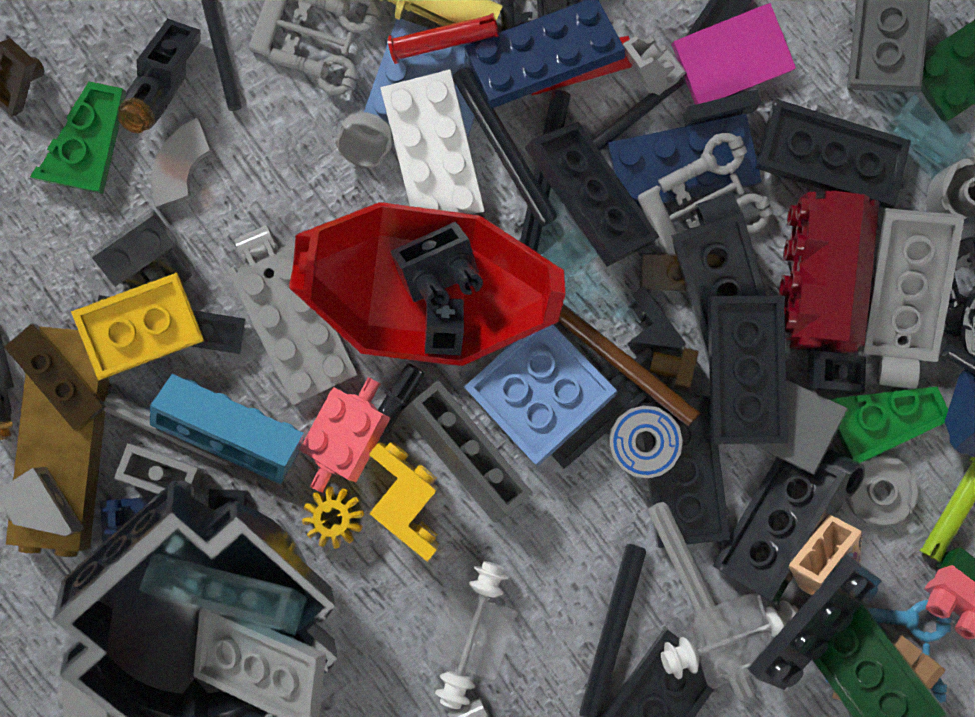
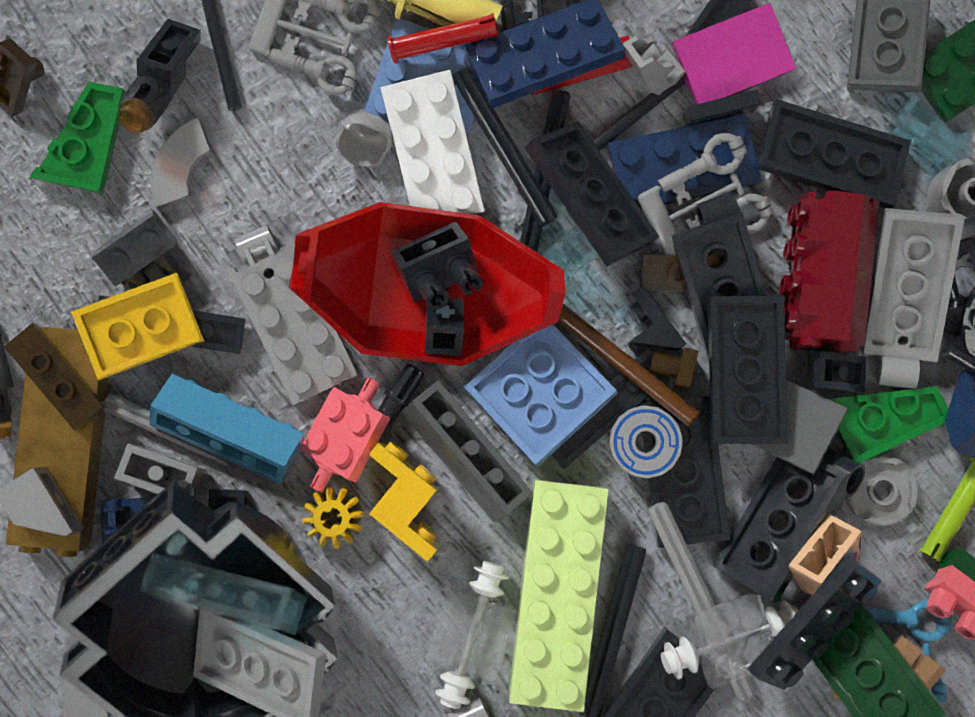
(558, 595): none -> yellowish green brick

